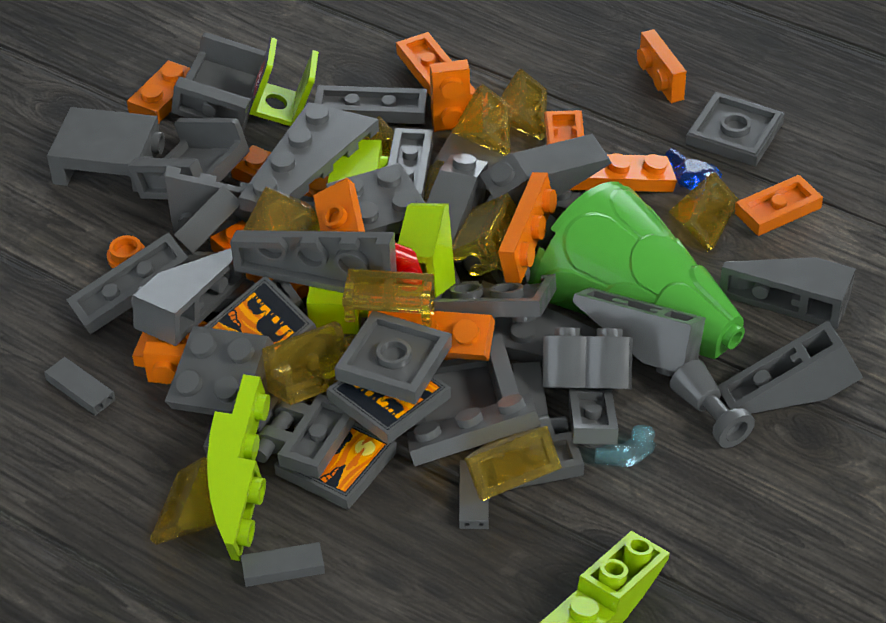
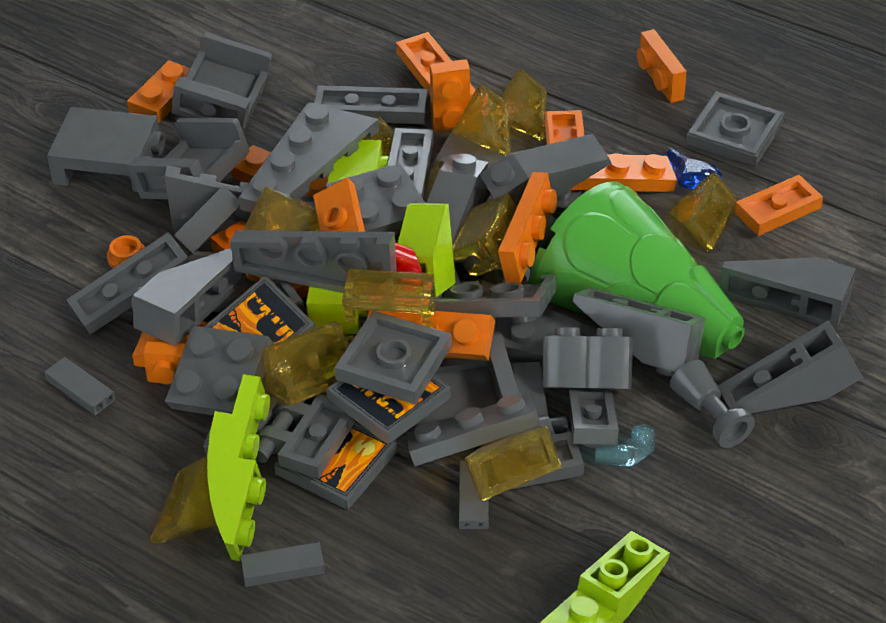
(293, 100): lime piece -> none

